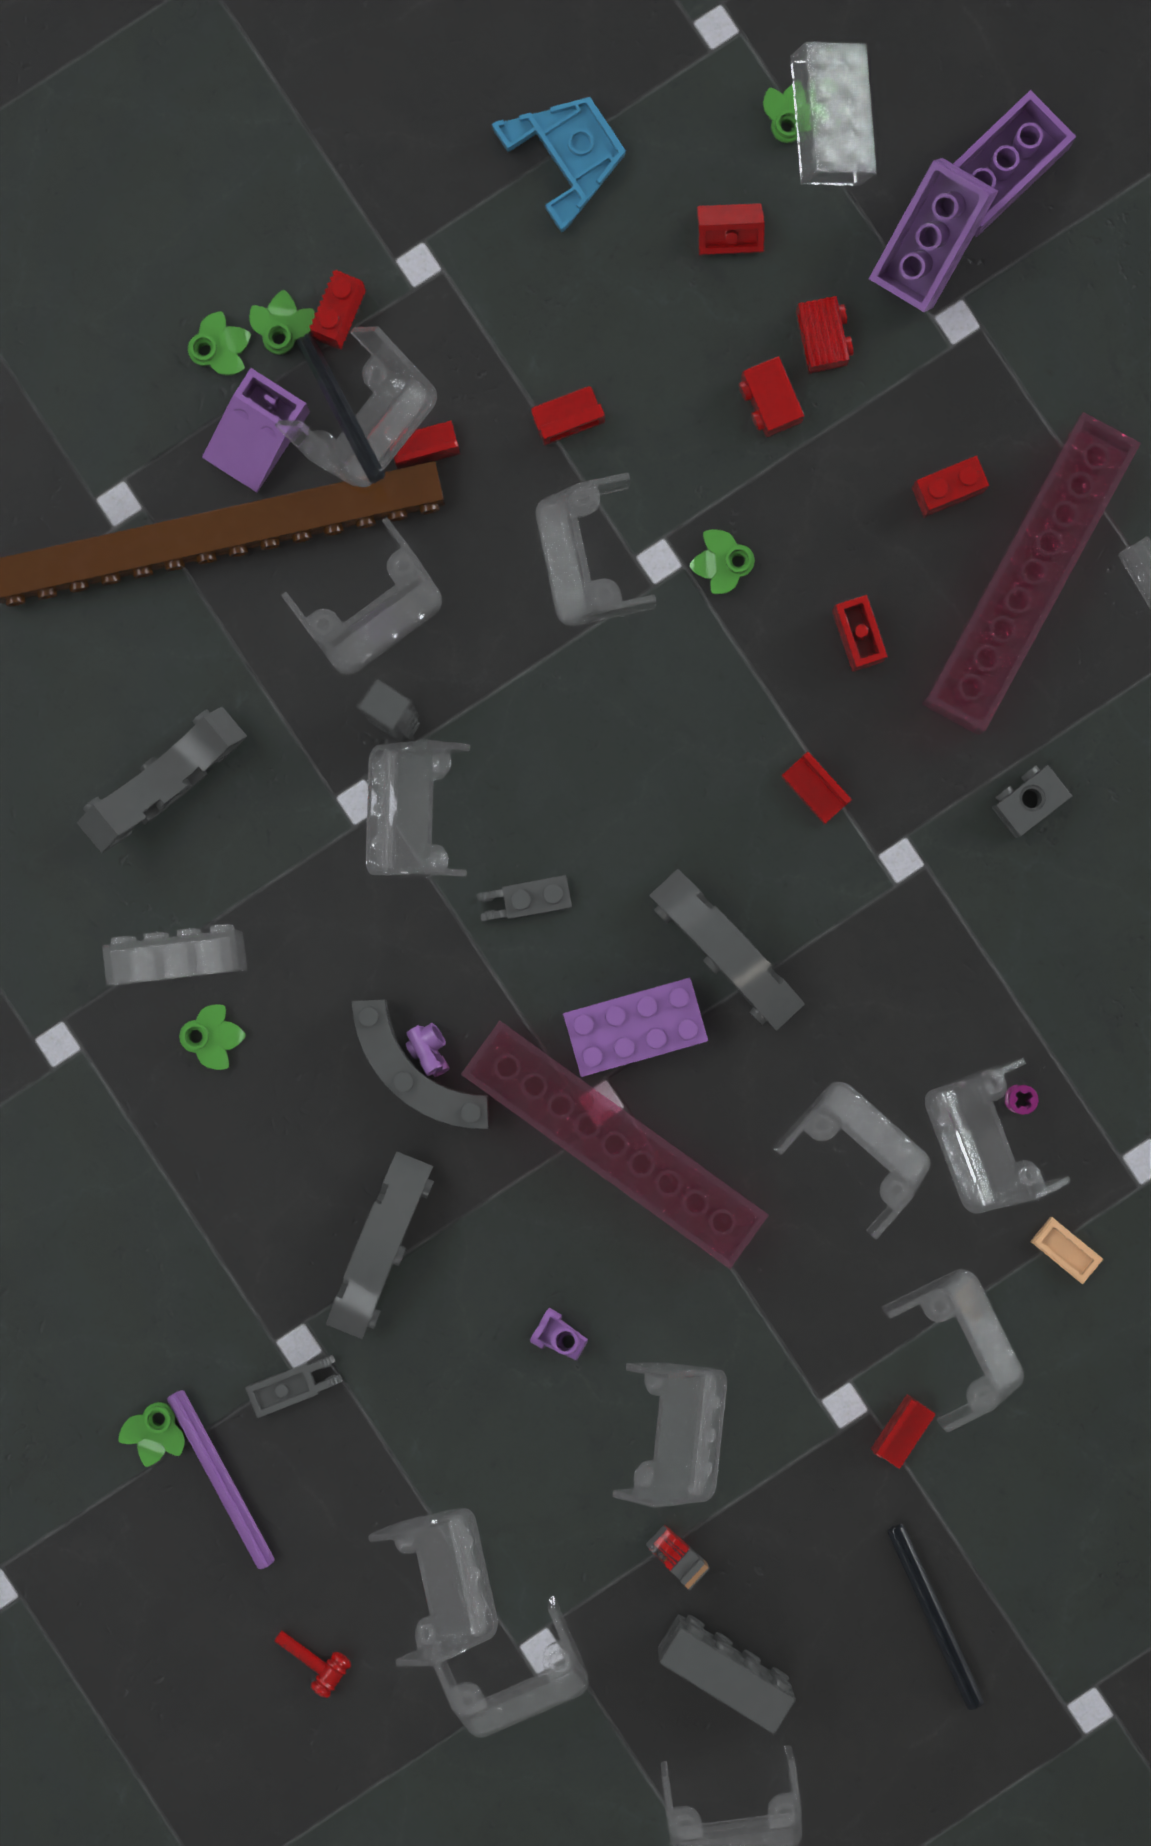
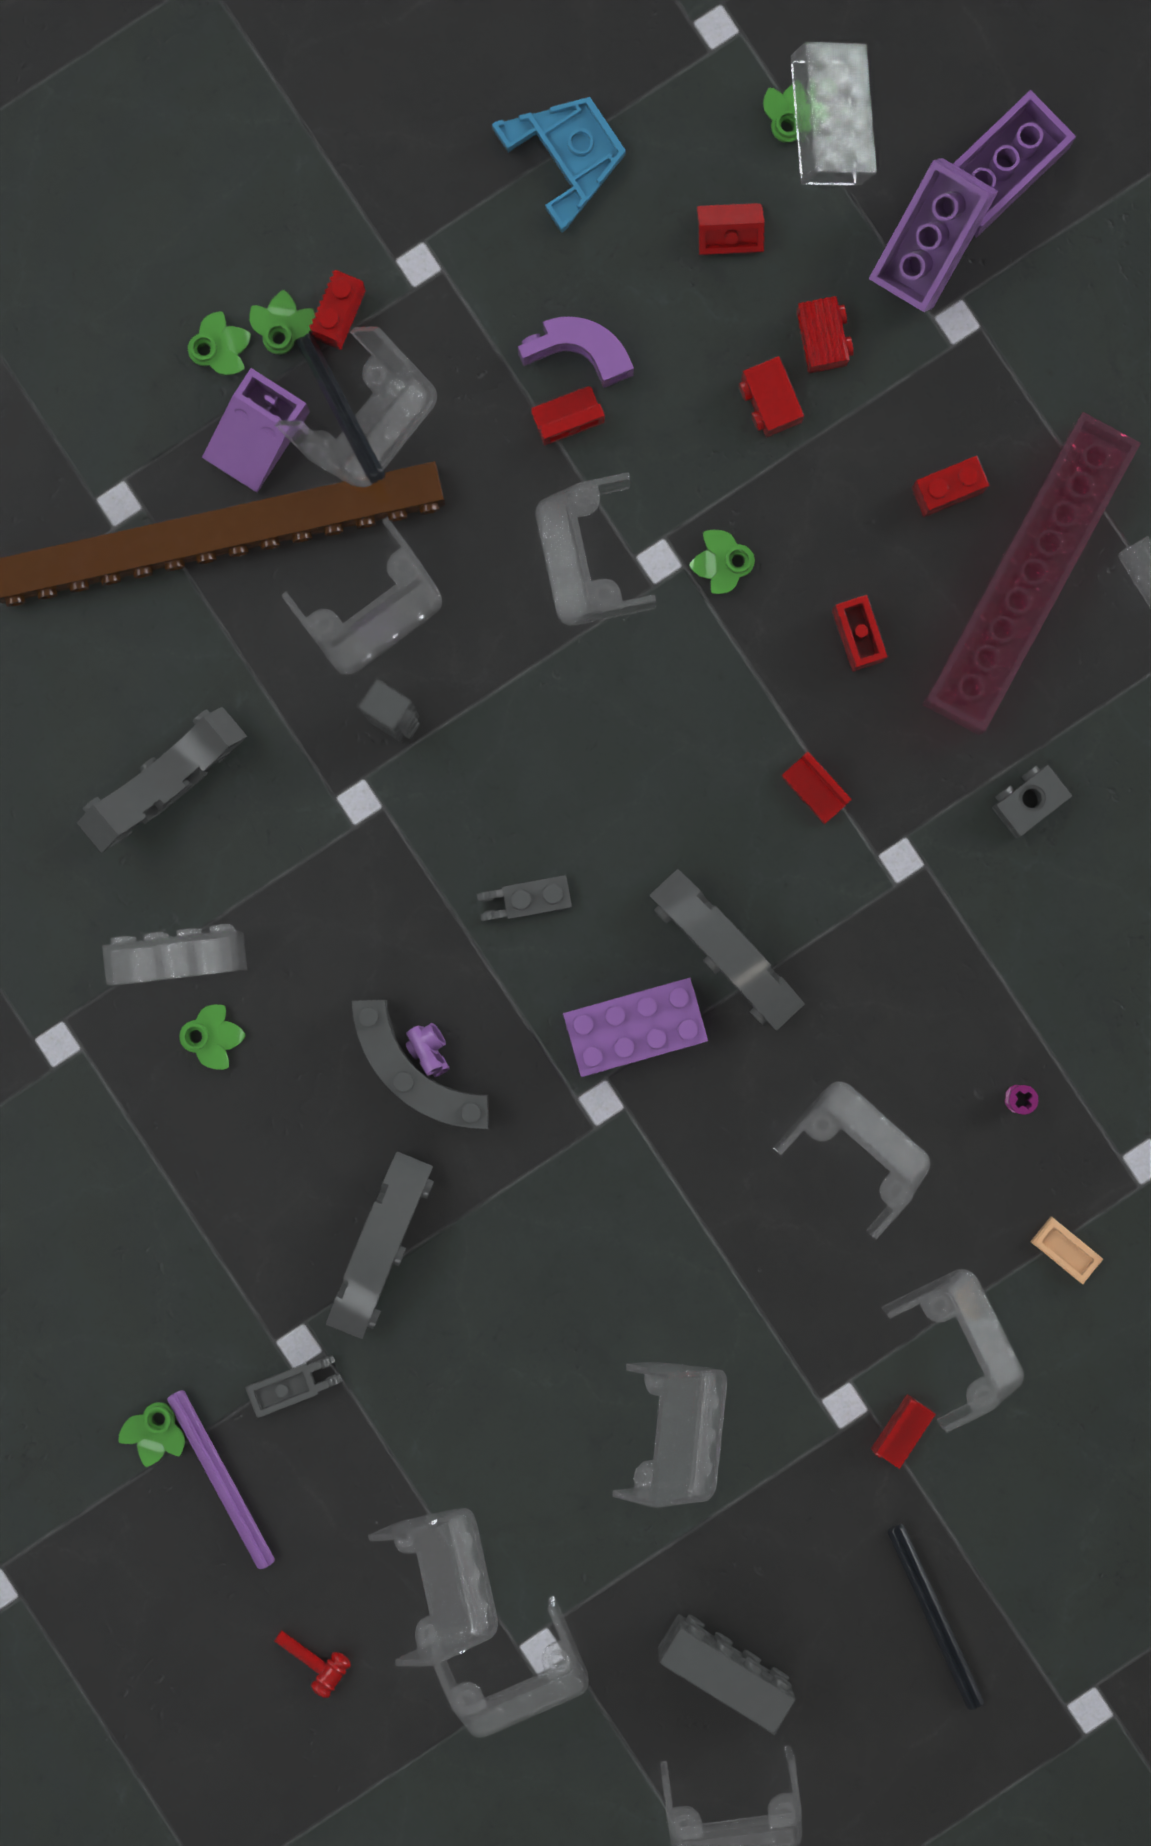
(403, 808): clear windscreen -> none
(428, 445): red panel -> none
(552, 1333): medium lavender plate -> none
(582, 337): none -> medium lavender arch
(615, 1144): clear pink brick -> none
(678, 1556): leg -> none
(978, 1146): clear windscreen -> none

